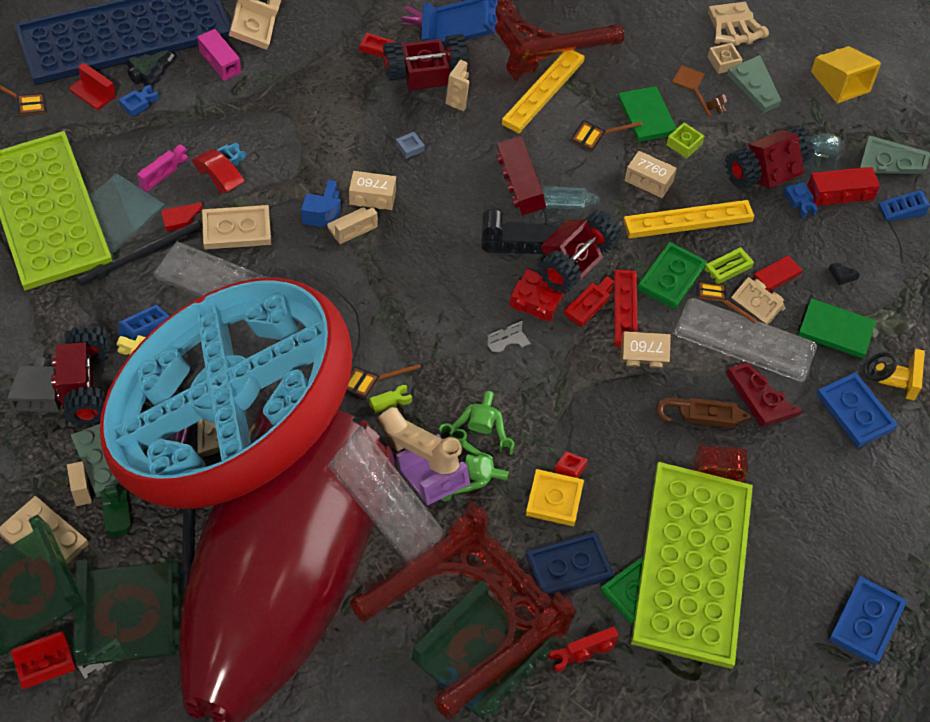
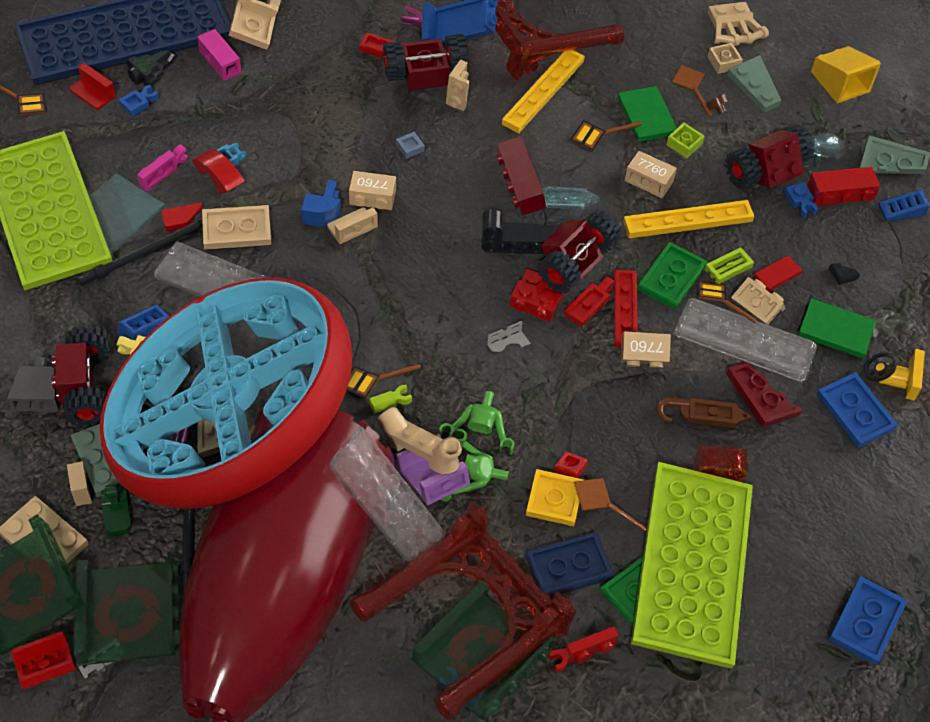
(594, 495): none -> dark orange piece

